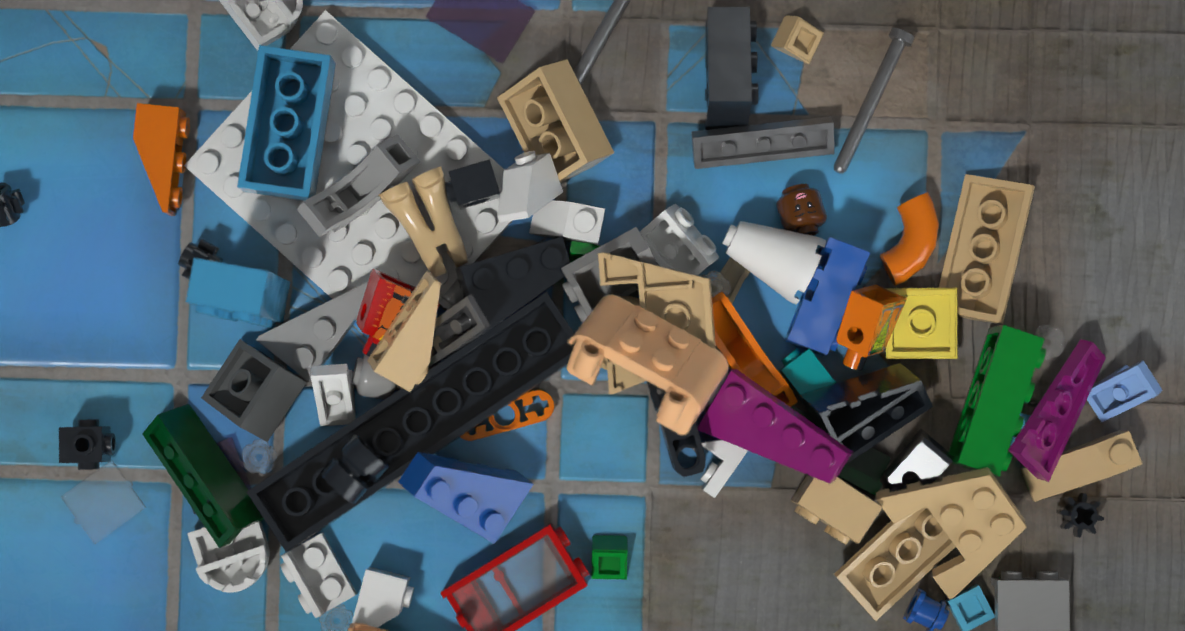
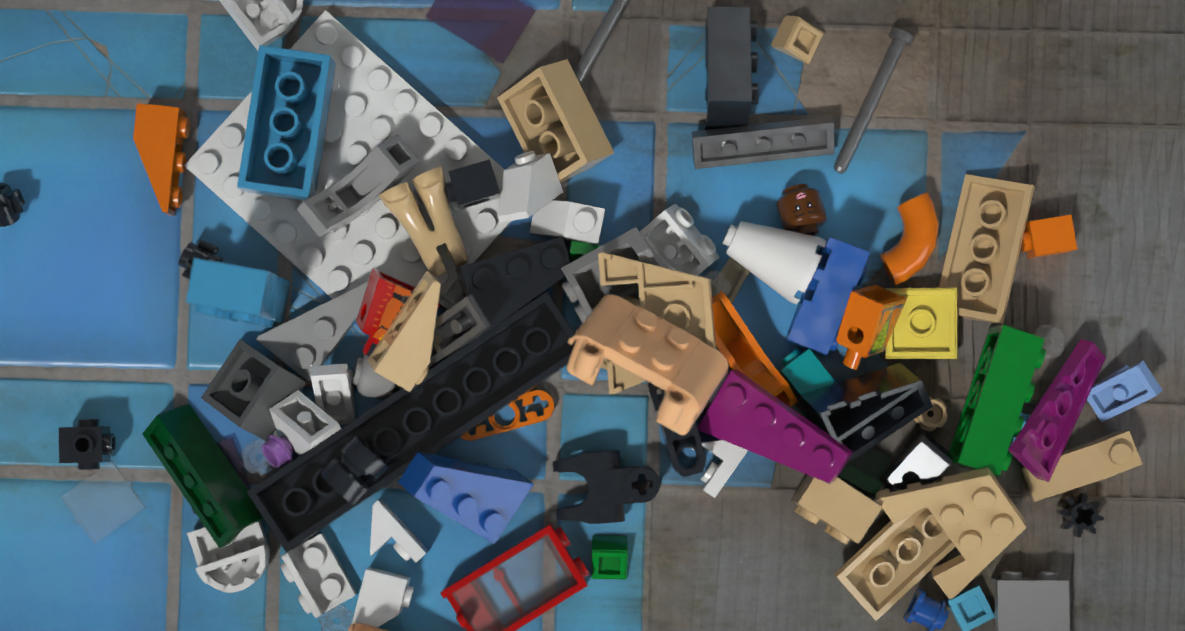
(277, 451): none -> medium lavender plate
(302, 422): none -> white slope
(387, 526): none -> white slope
(608, 487): none -> black piece
(937, 420): none -> tan plate
(1049, 237): none -> orange brick

